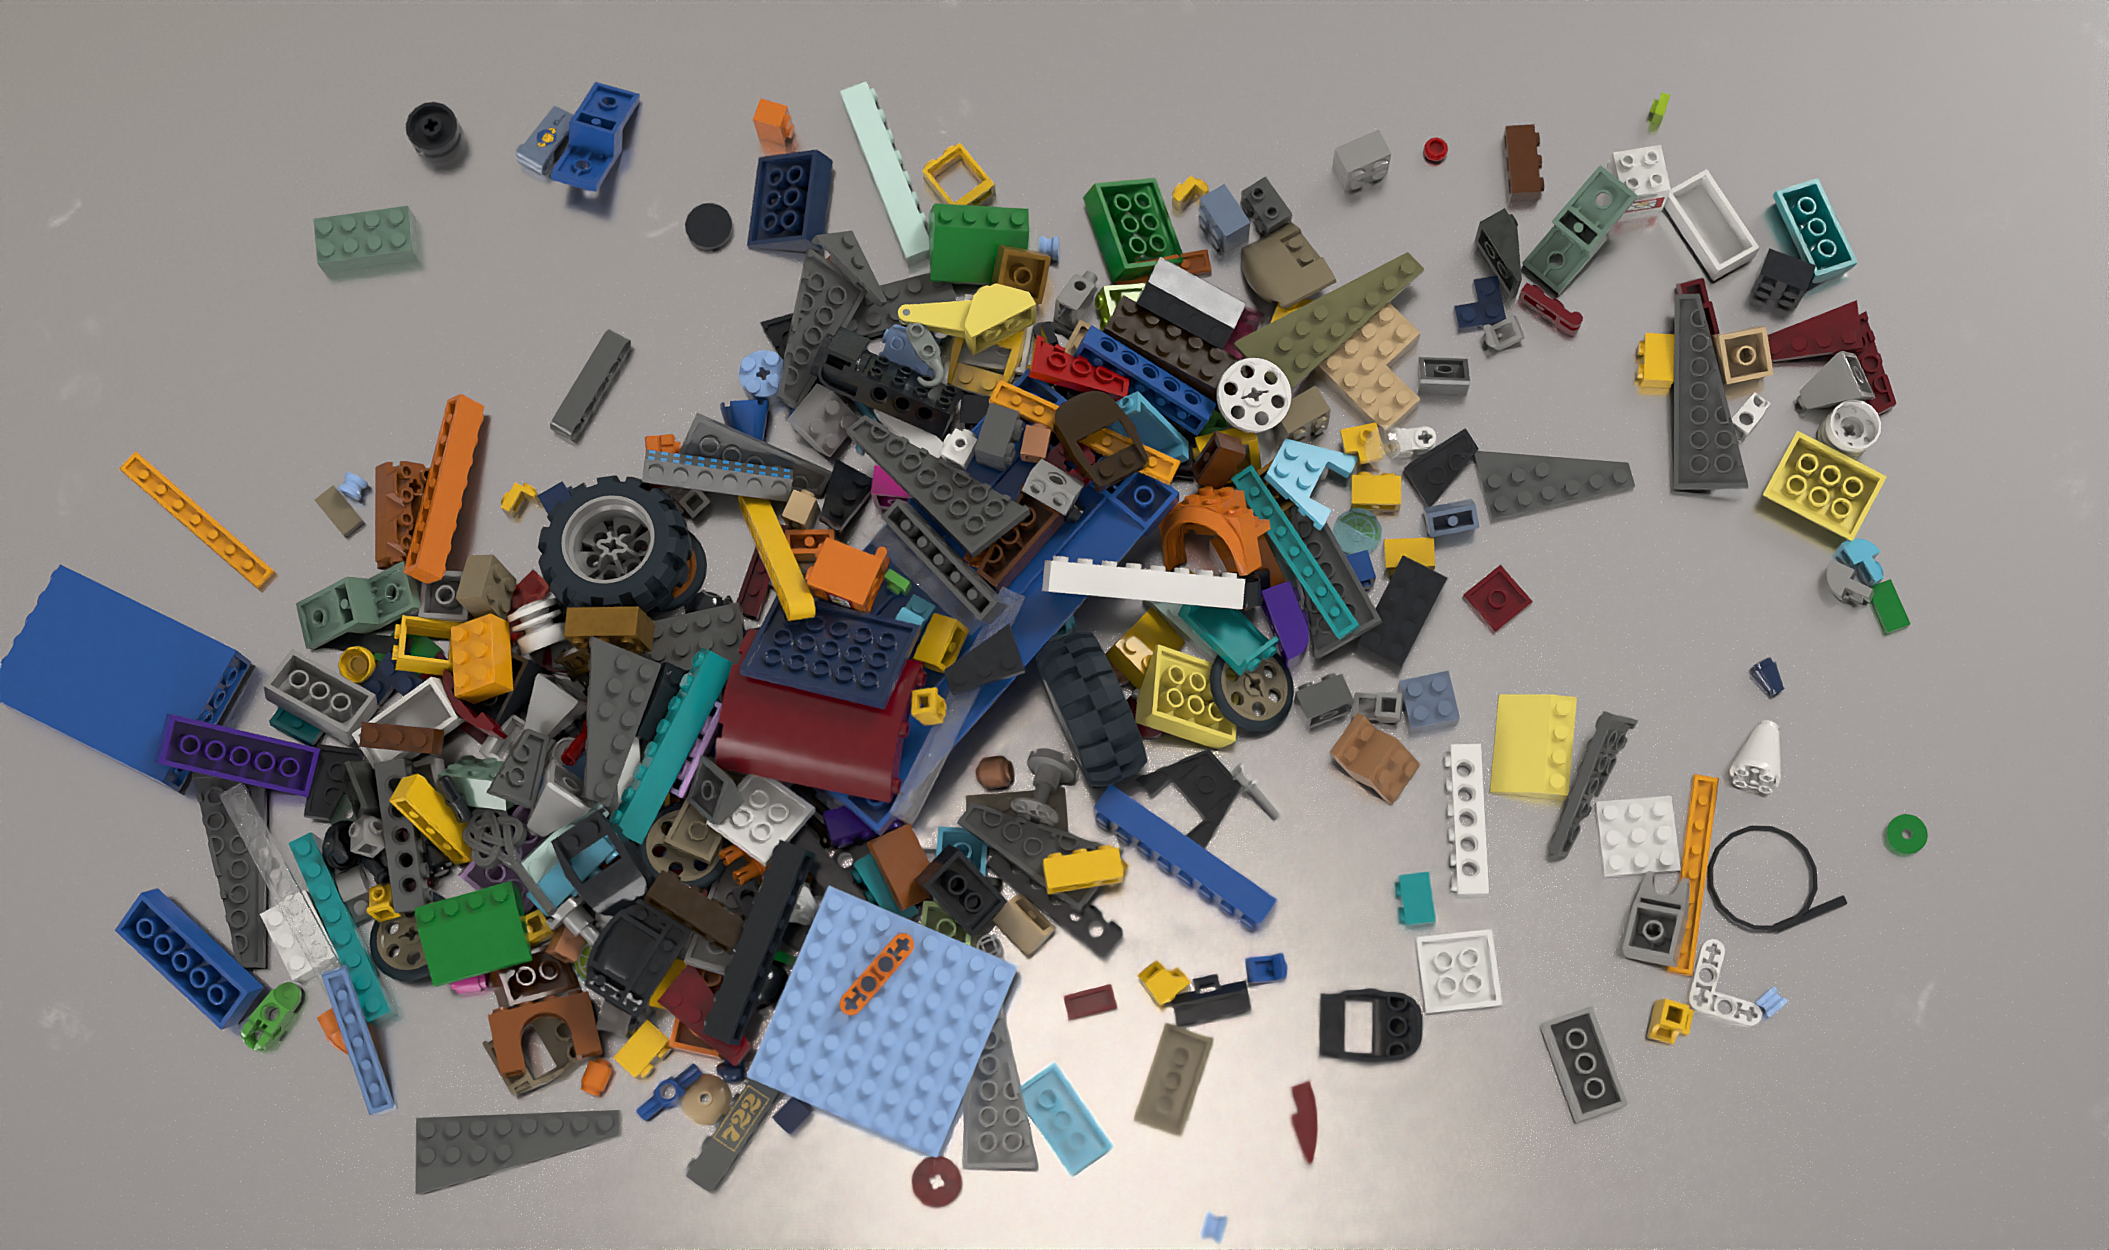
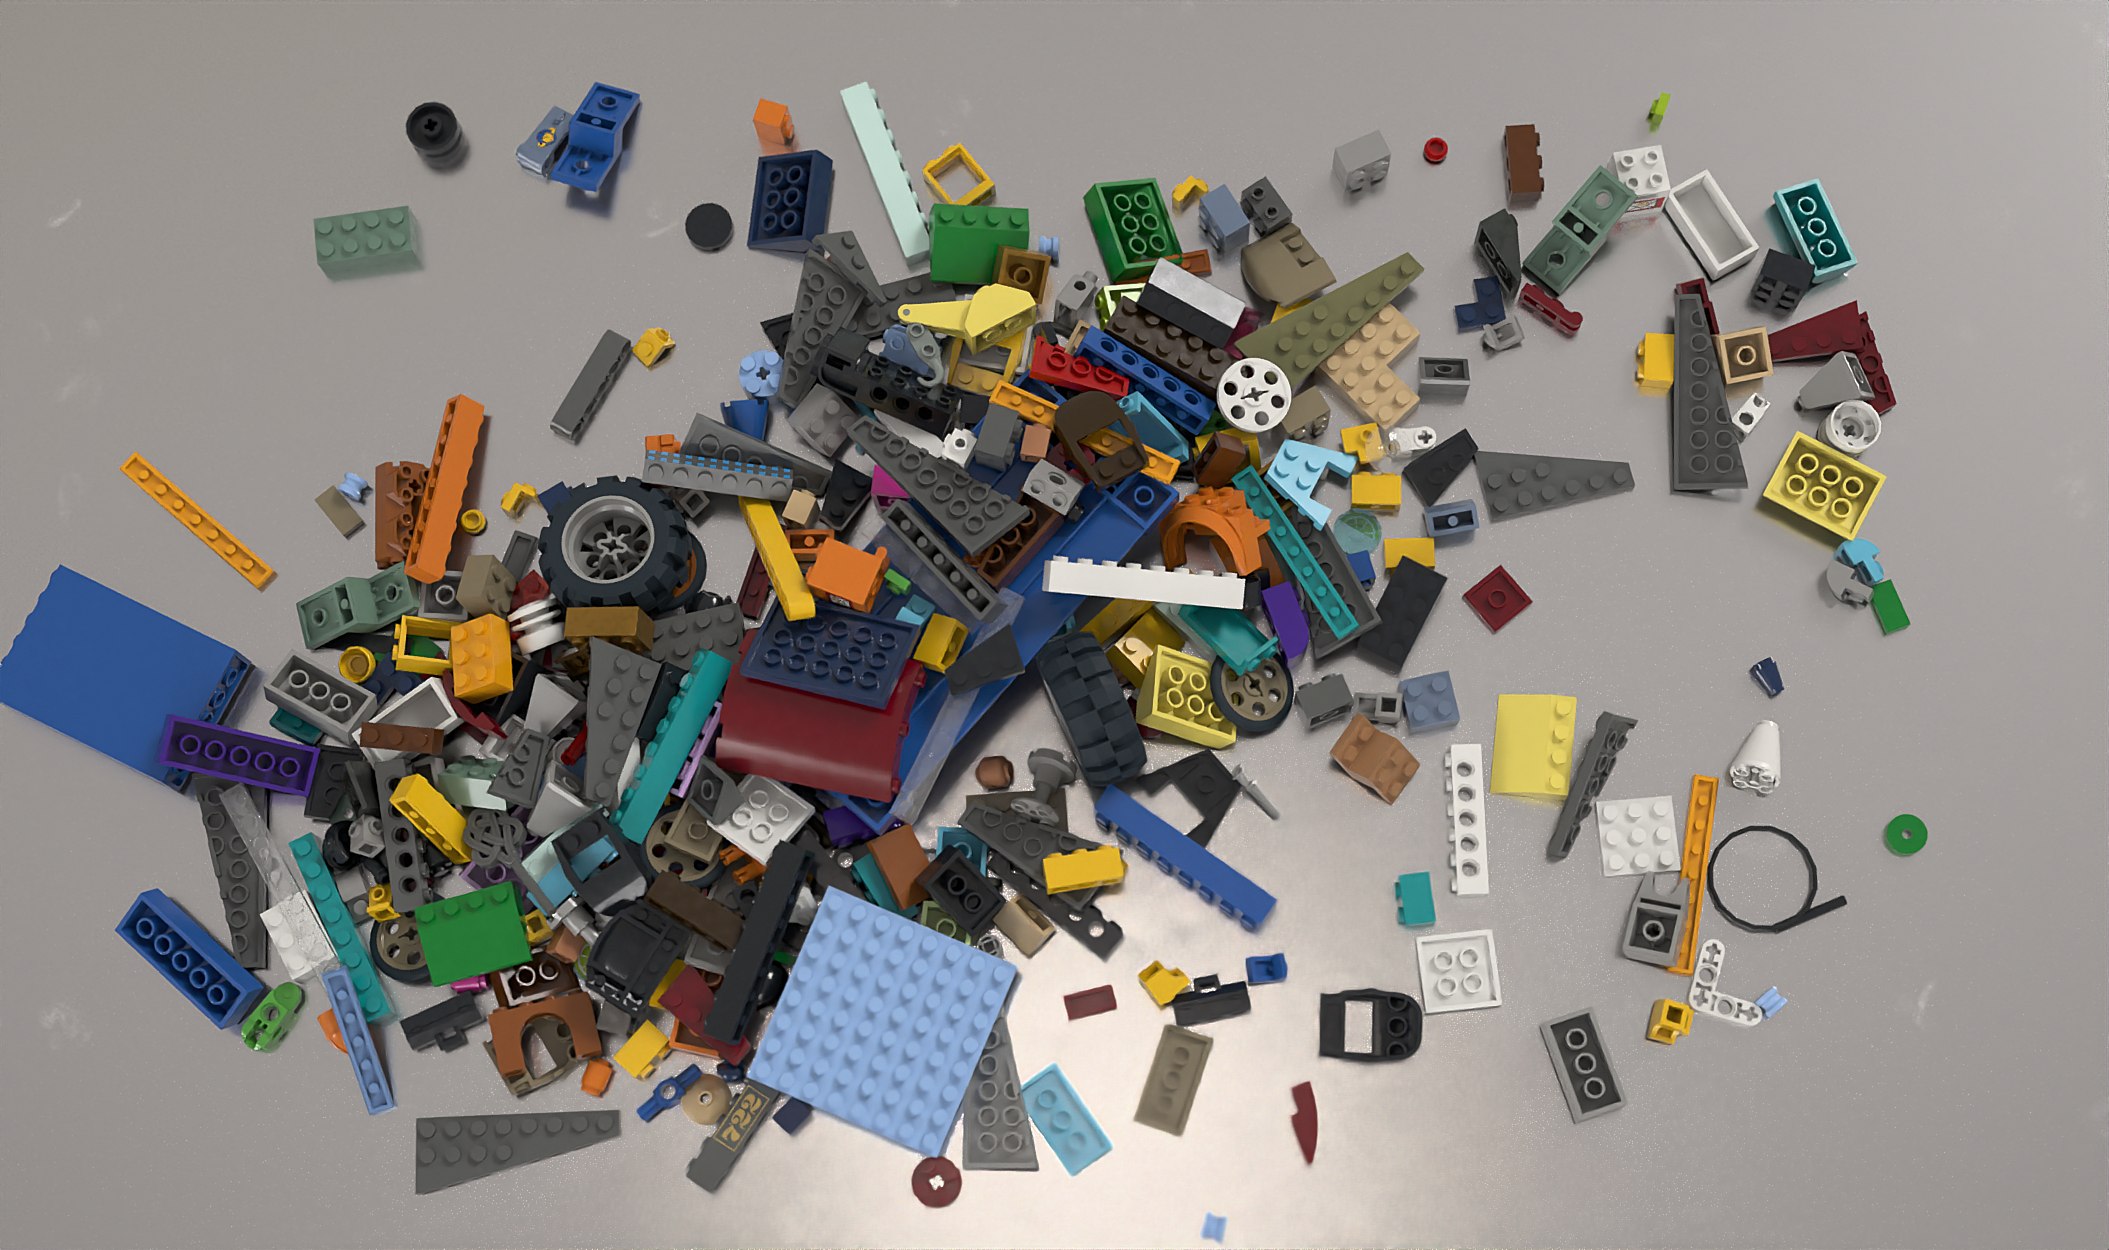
(442, 1018): none -> black piece
(454, 799): black axle -> none
(473, 521): none -> yellow plate
(519, 554): none -> dark grey tile
(652, 345): none -> yellow bracket
(879, 976): orange beam -> none
(933, 706): yellow brick -> none
(1116, 619): none -> yellow brick

